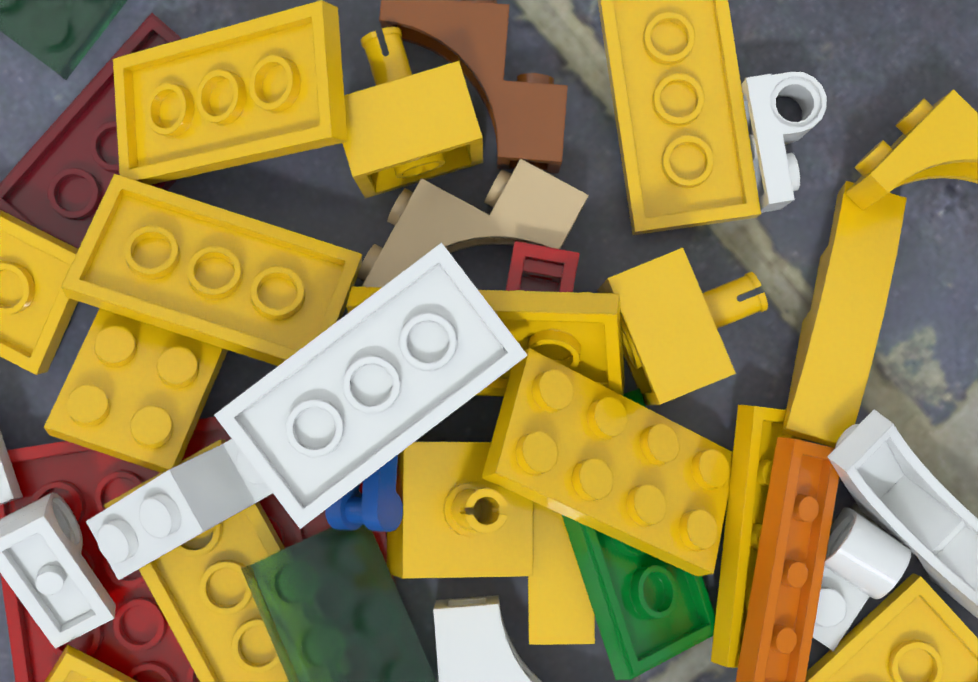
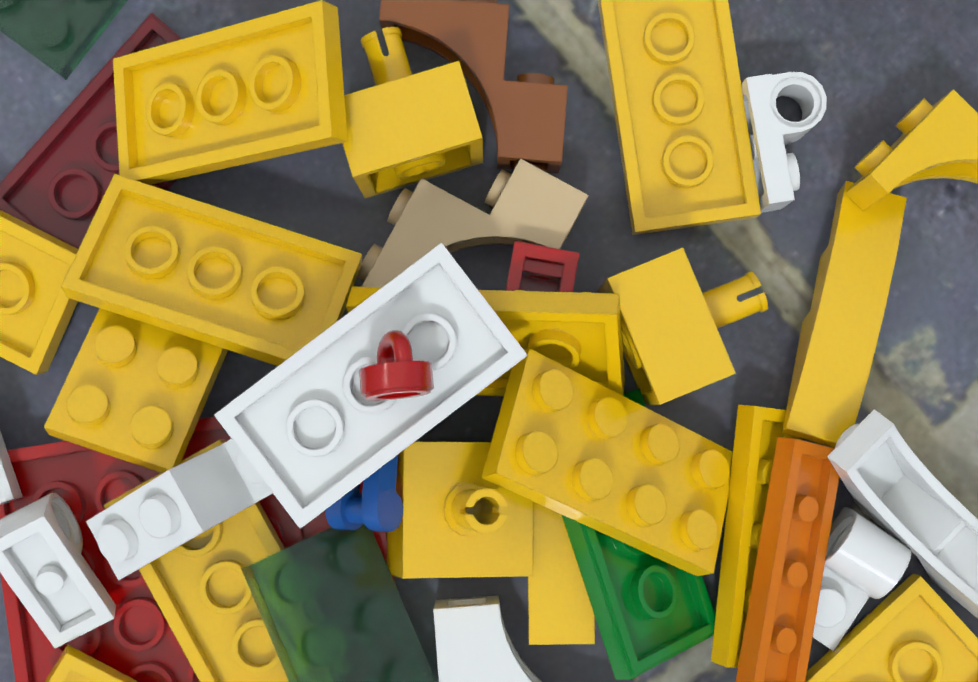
(395, 373): none -> red tile

